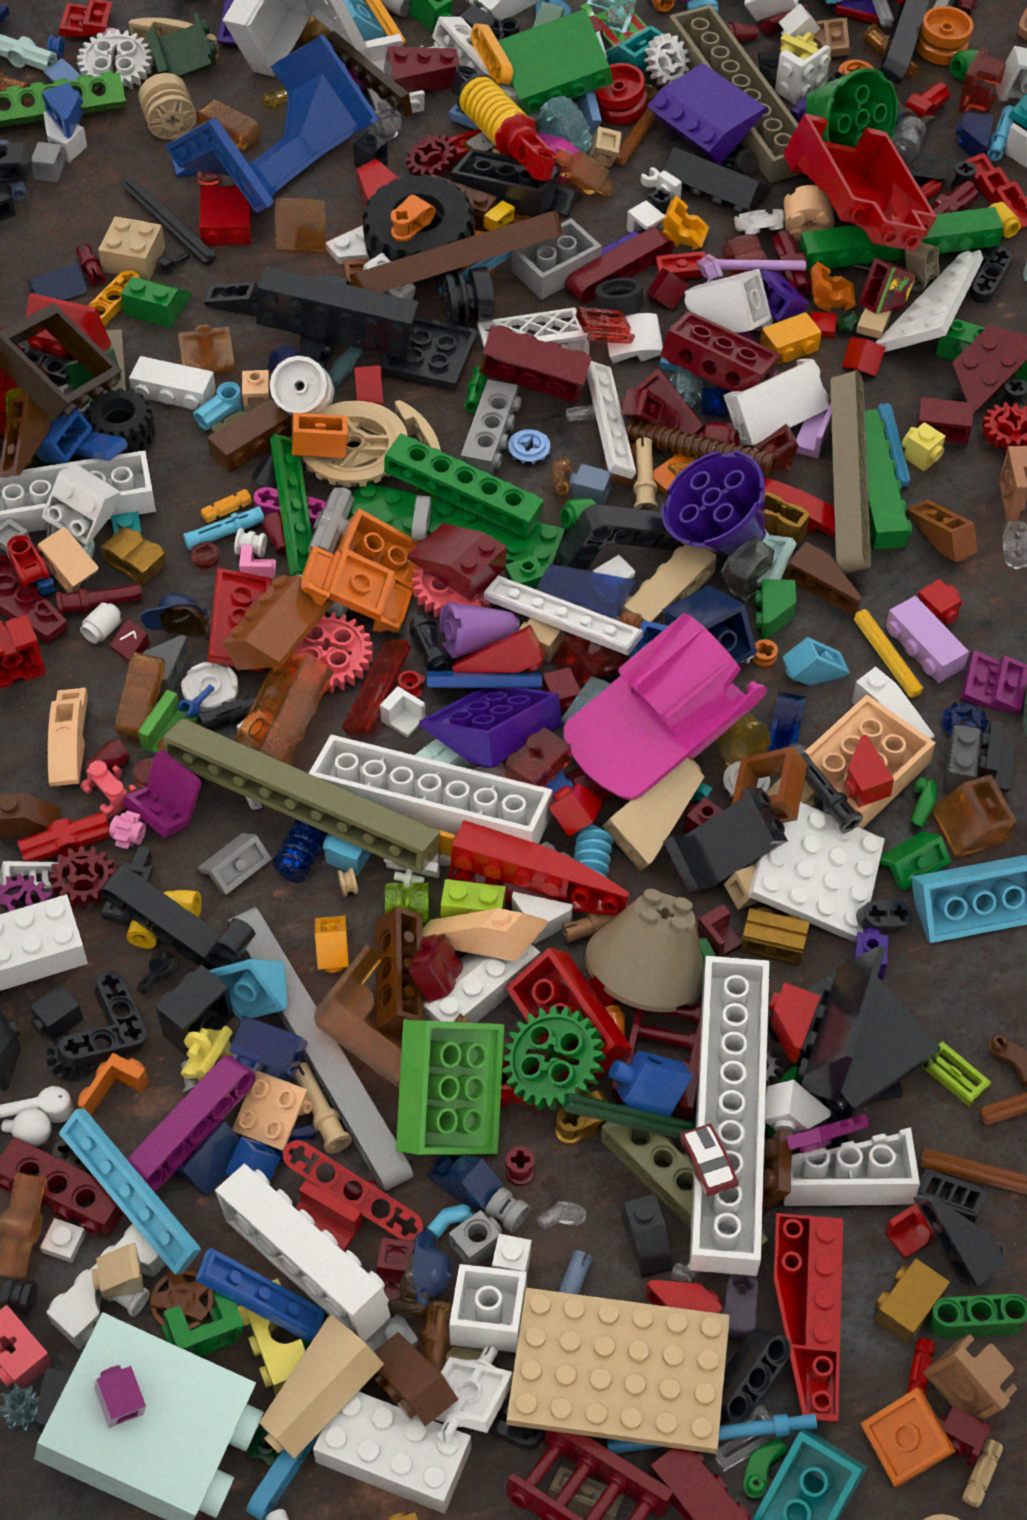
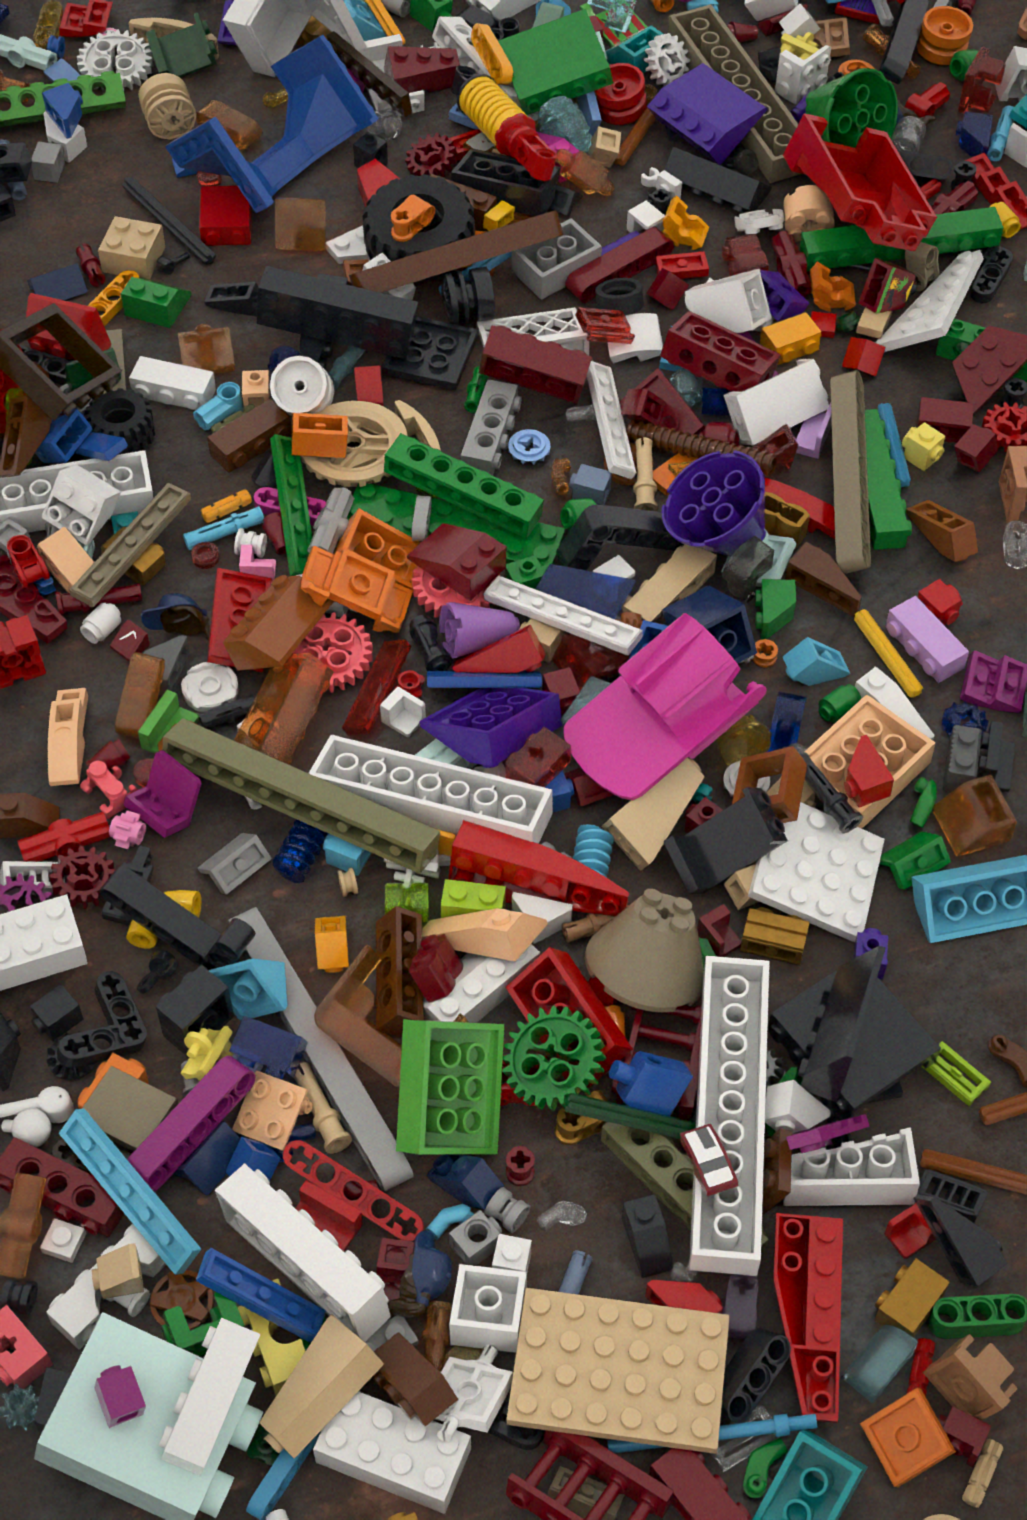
(46, 19): none -> clear yellow beam
(128, 1108): none -> dark tan panel
(130, 544): none -> dark tan tile
(195, 704): blue hand -> none
(210, 1396): none -> white brick
(575, 807): red slope -> none
(712, 267): lavender piece -> none
(792, 1017): red slope -> none
(838, 703): none -> green brick
(880, 1361): none -> clear light blue brick
(883, 910): black beam -> none
(976, 447): none -> dark red brick

